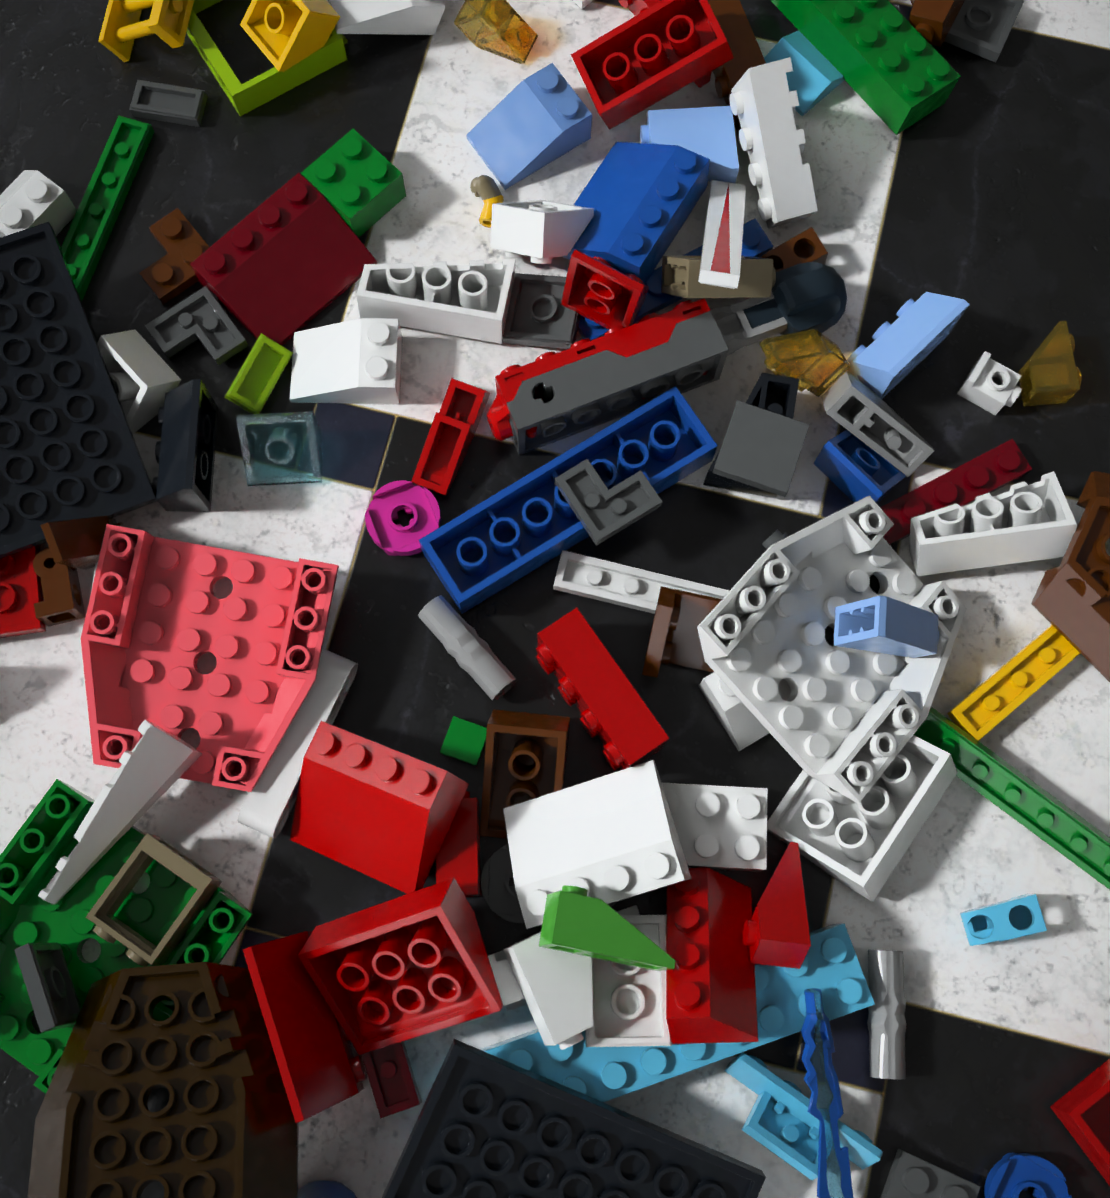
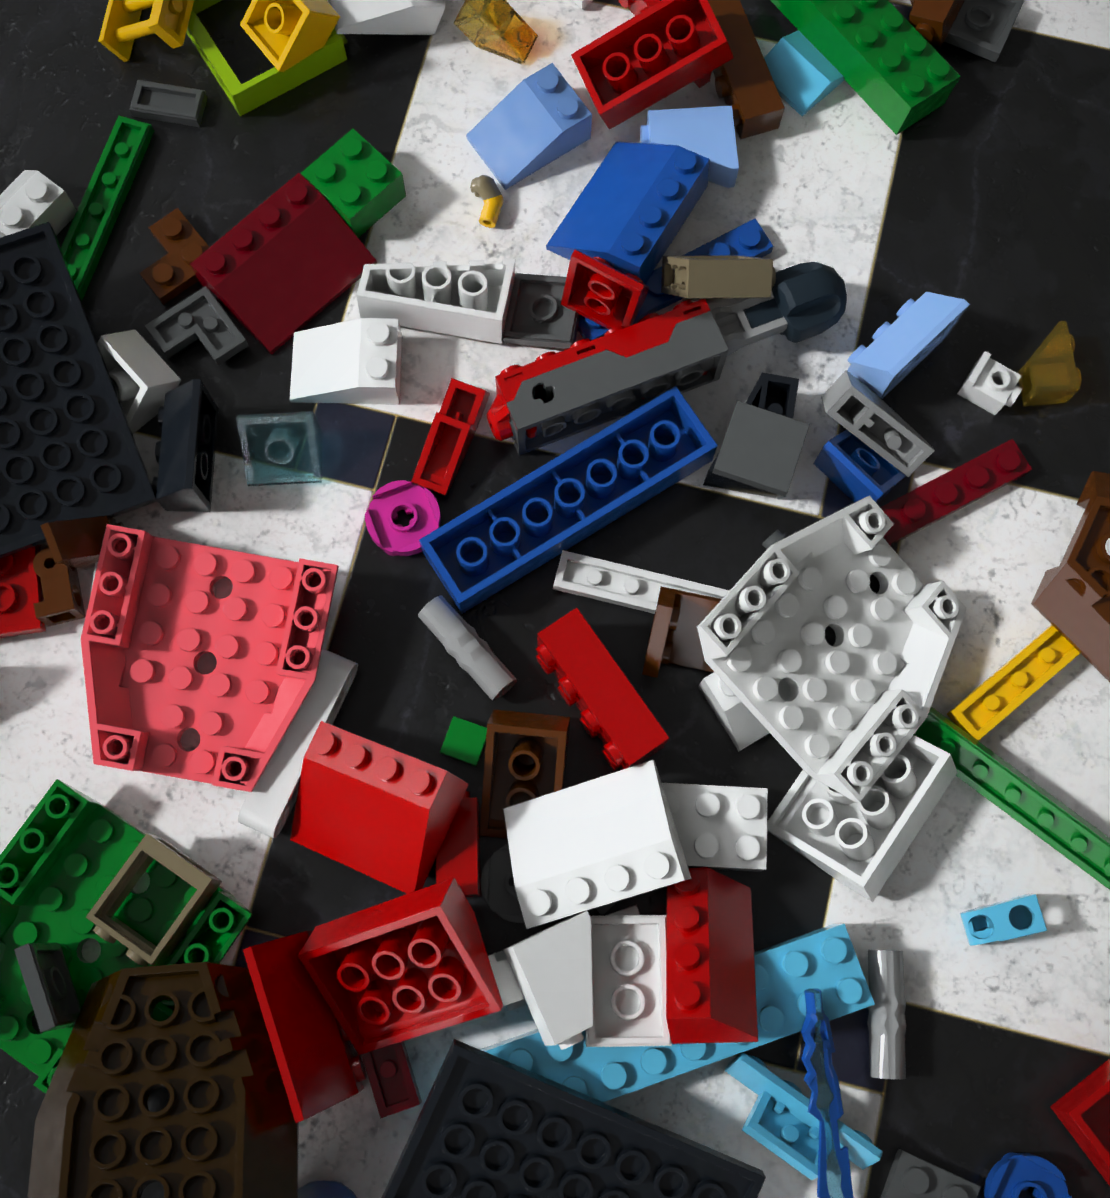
(138, 783): white wedge -> none
(258, 374): lime tile -> none
(537, 228): white slope -> none
(595, 930): bright green slope -> none
(605, 510): dark grey plate -> none
(723, 235): white tile -> none
(774, 143): white wedge -> none
(779, 924): red slope -> none
(799, 249): reddish brown leg -> none
(806, 357): clear yellow slope -> none
(886, 627): light blue slope -> none
(994, 531): white wedge -> none

